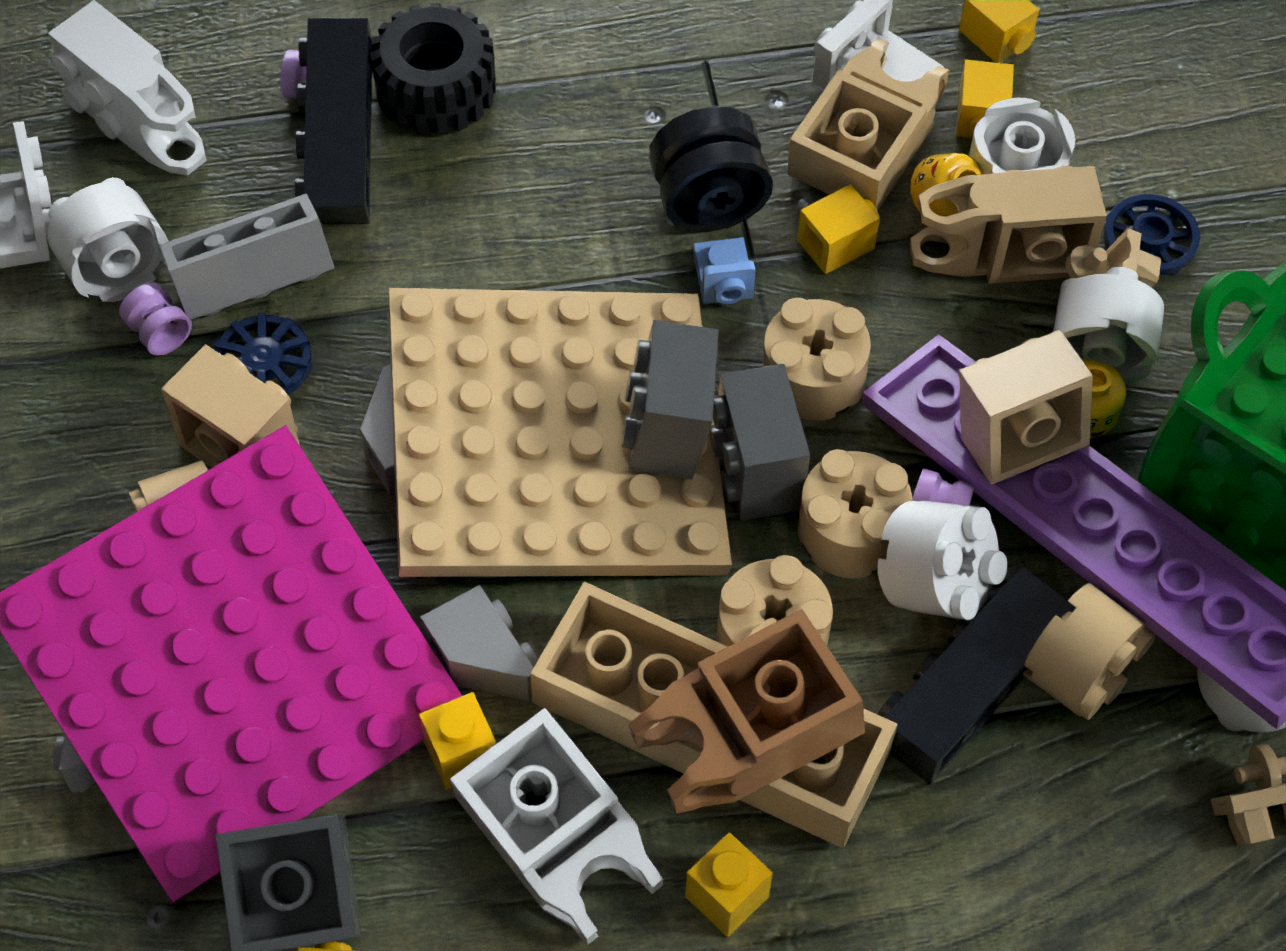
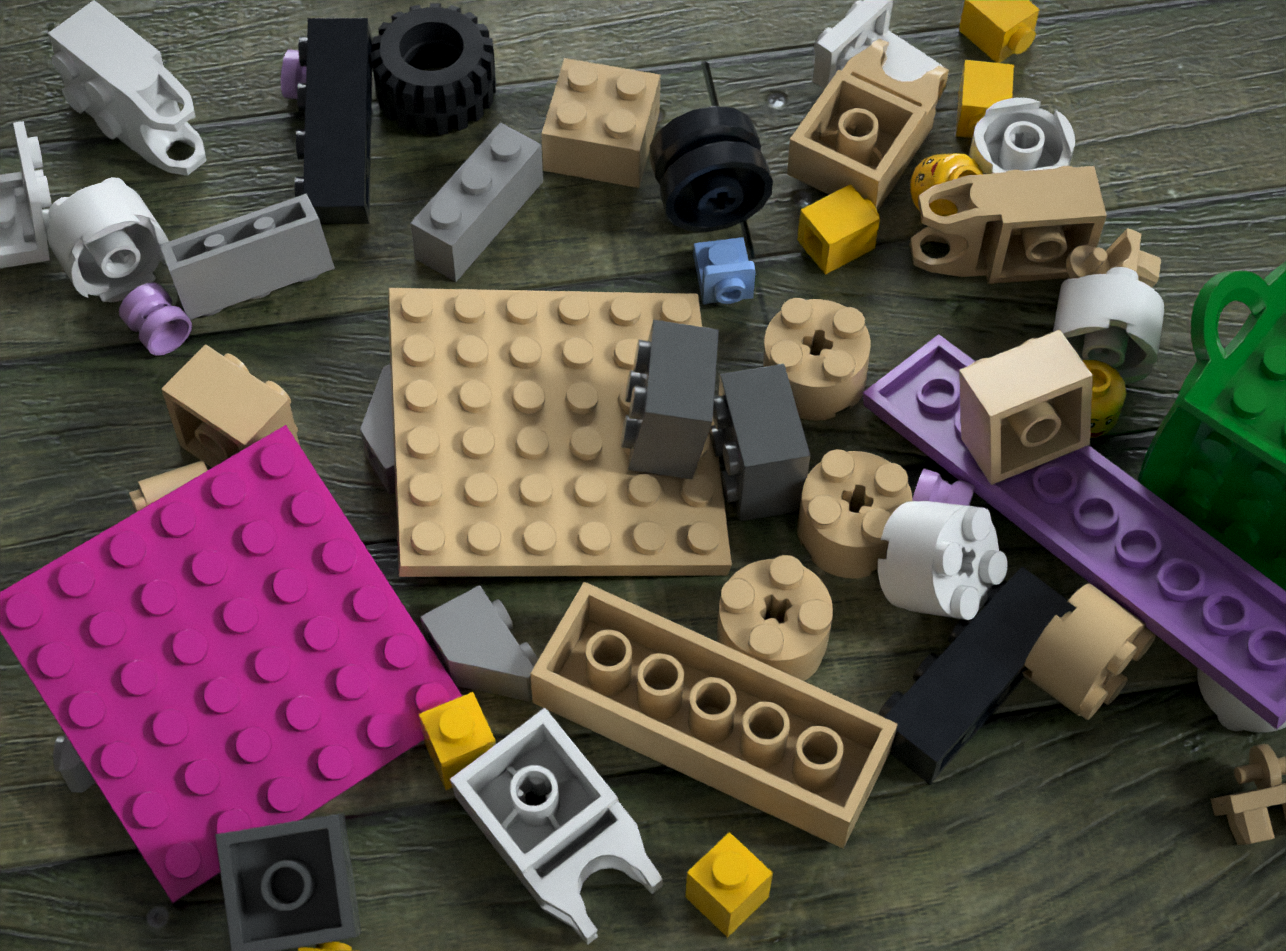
(264, 354): dark blue wheel -> none
(477, 202): none -> light grey brick
(601, 122): none -> tan brick
(754, 713): medium nougat brick -> none
(1156, 229): dark blue wheel -> none

